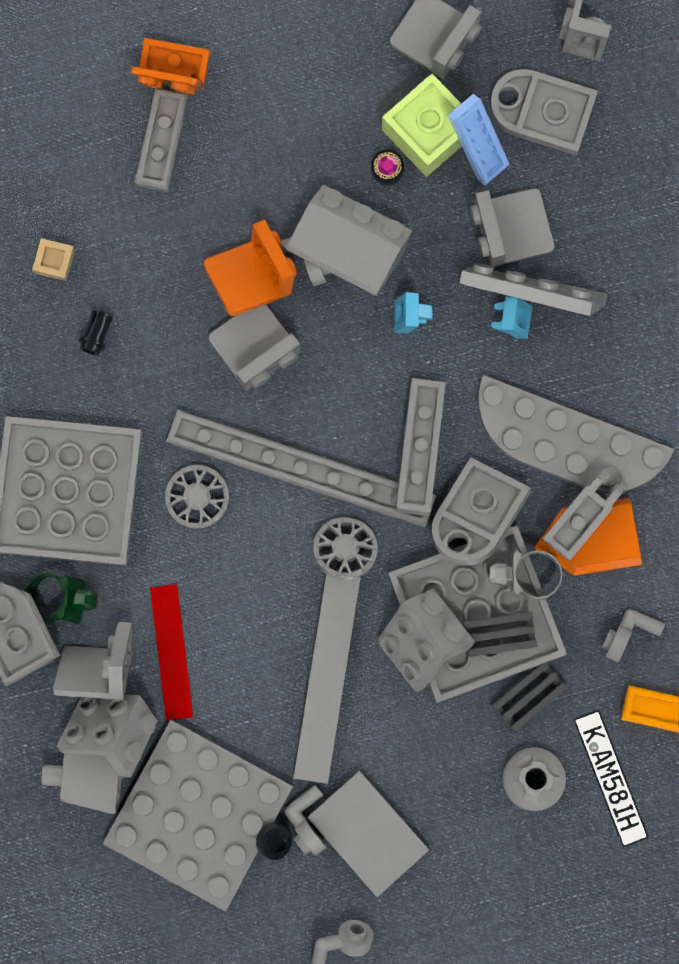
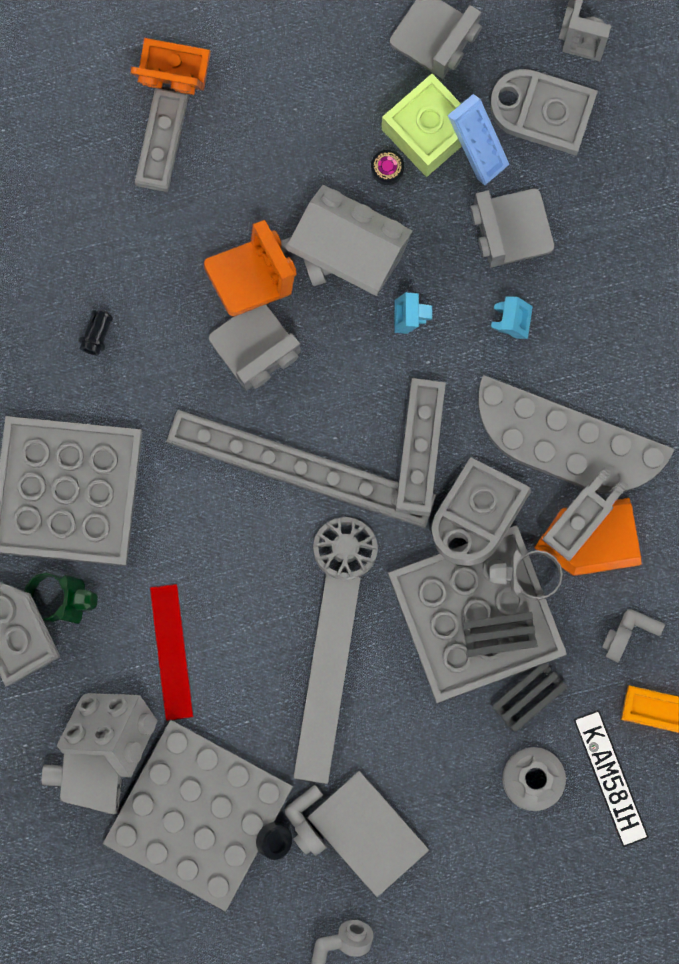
(53, 259): tan plate -> none
(96, 671): light grey bracket -> none
(197, 496): light grey wheel -> none
(423, 638): light grey bracket -> none
(538, 291): light grey wing -> none

